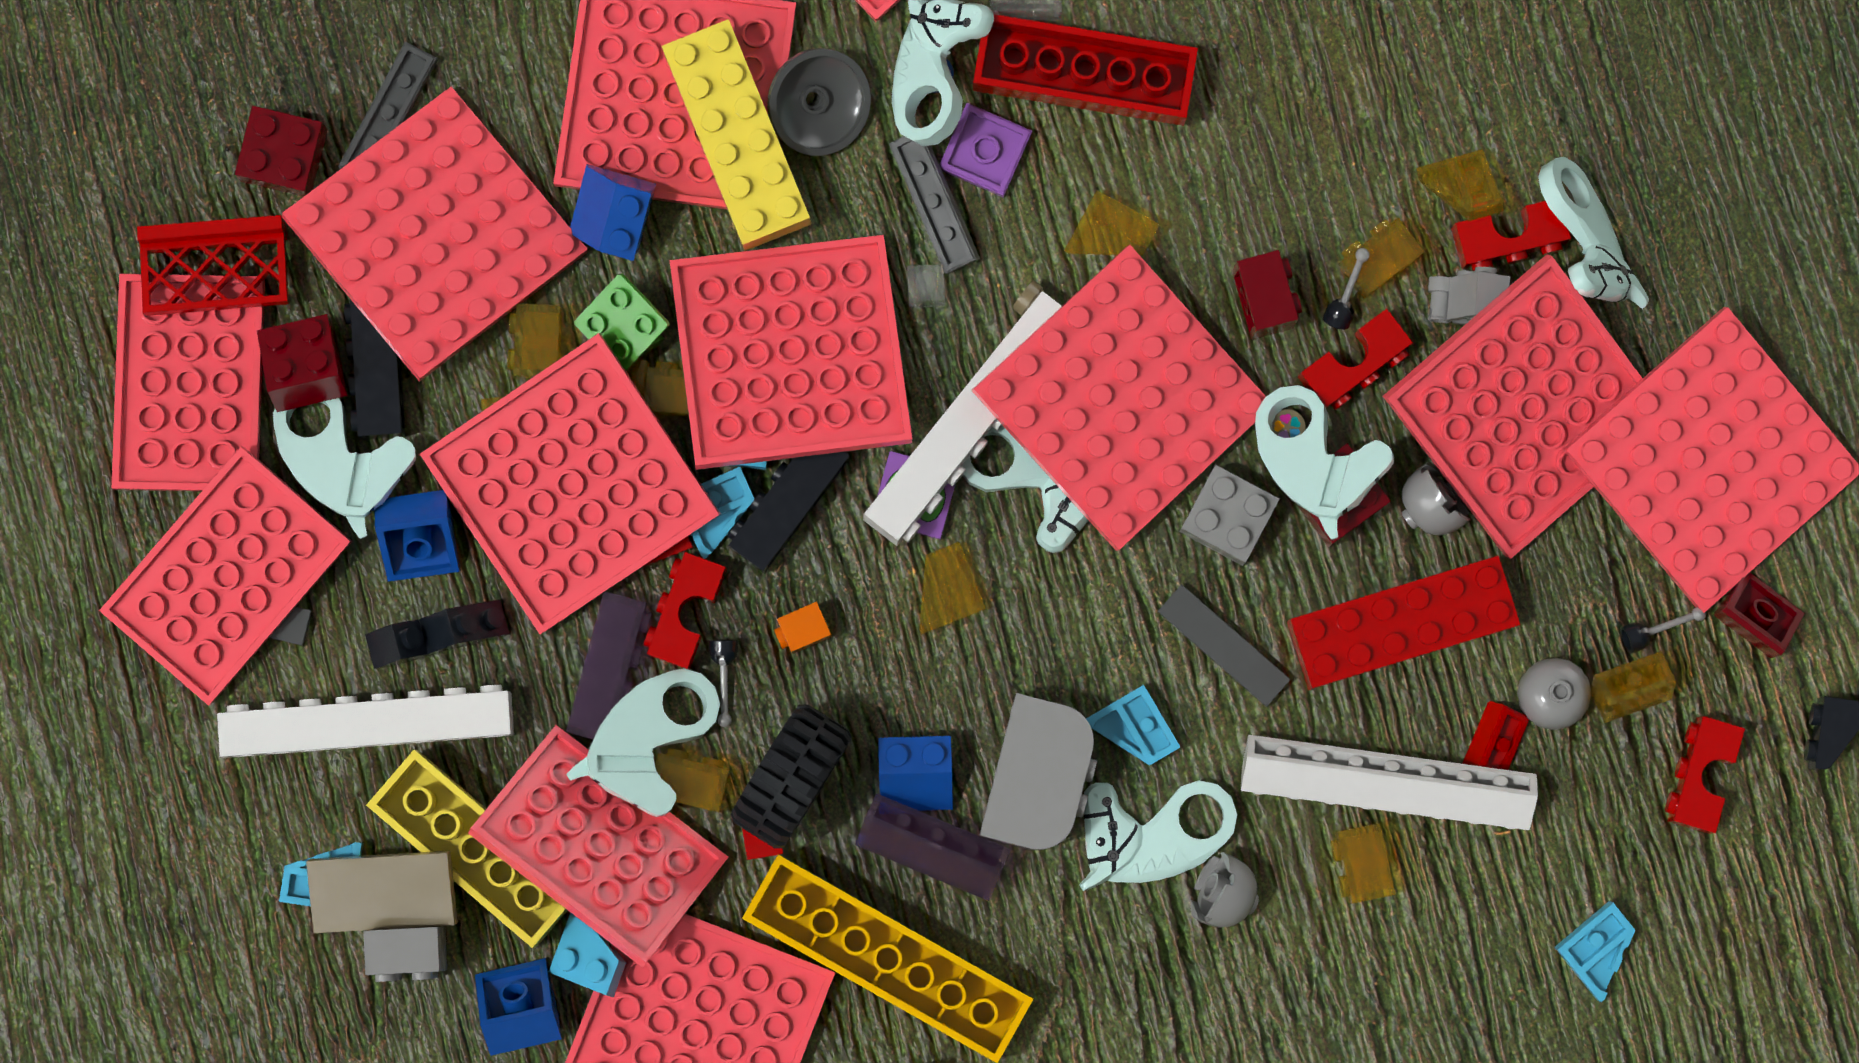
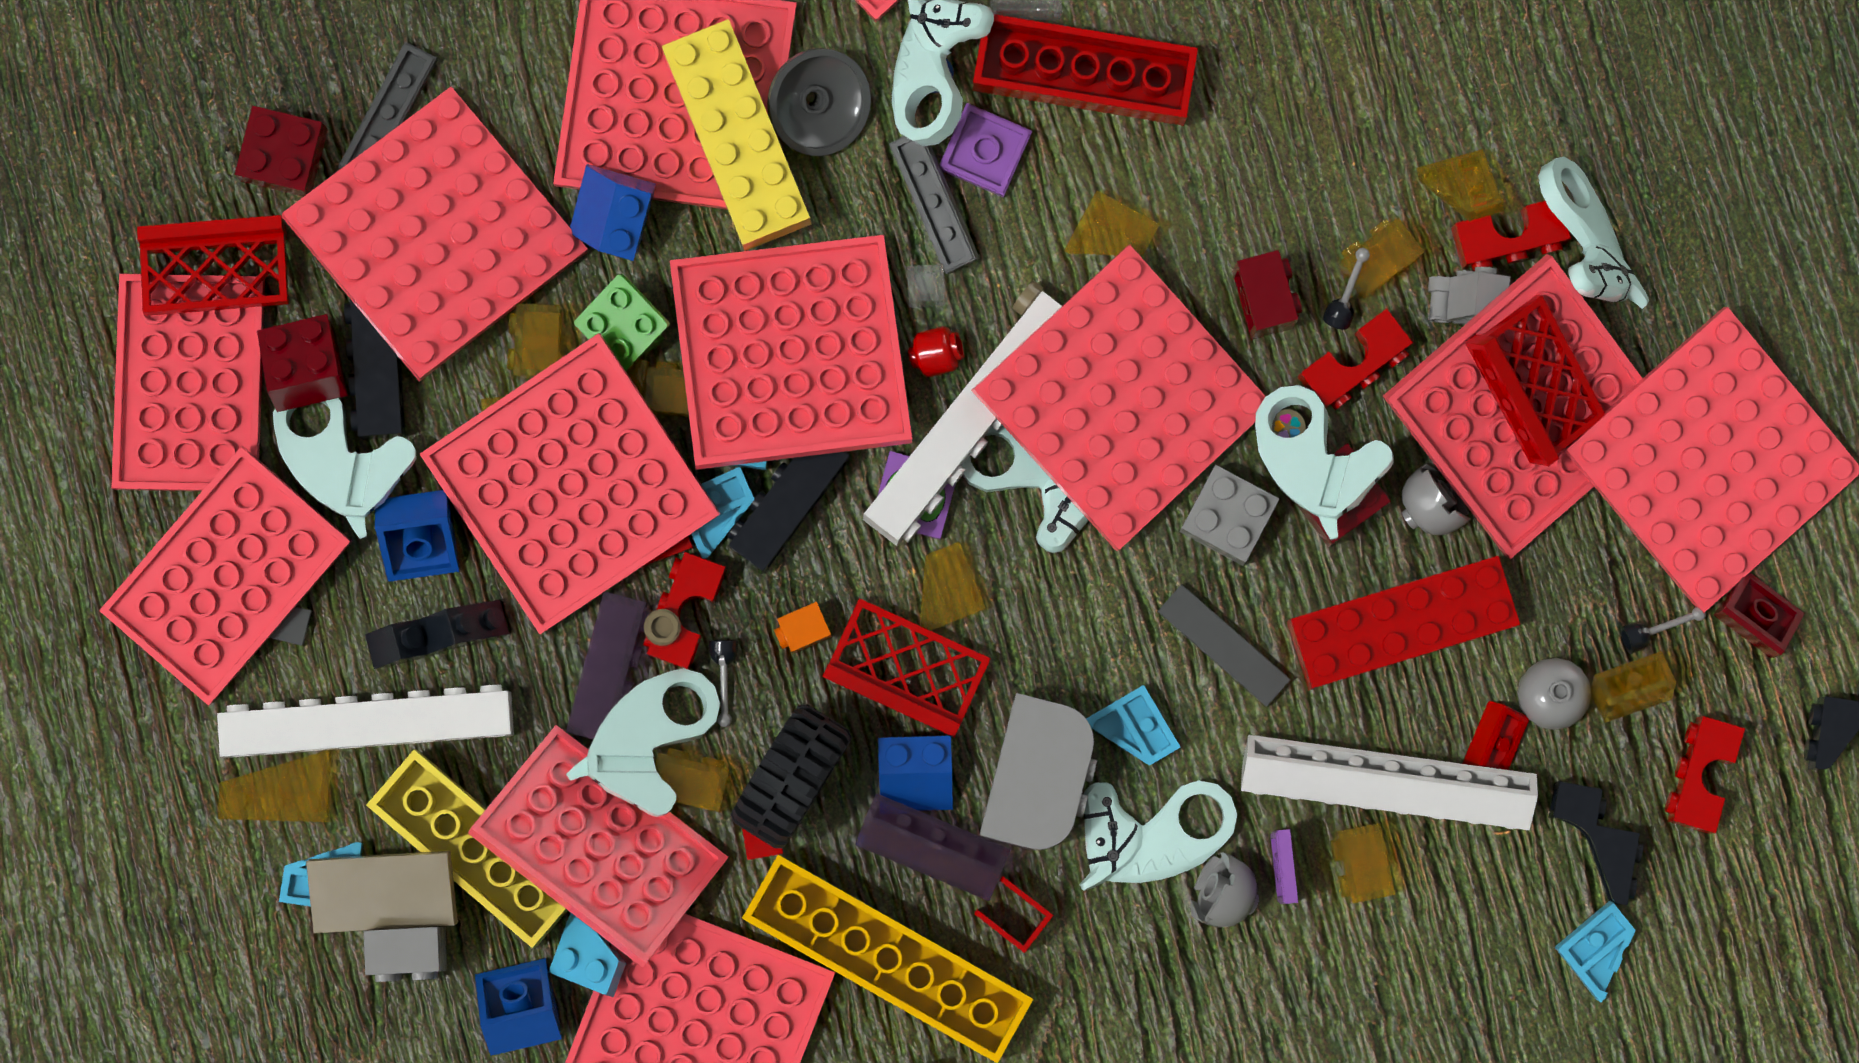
(280, 793): none -> clear yellow wing
(662, 627): none -> dark tan tile
(892, 696): none -> red fence
(936, 351): none -> red head
(1047, 916): none -> red piece
(1284, 867): none -> medium lavender tile
(1509, 391): none -> red fence
(1612, 849): none -> black arch

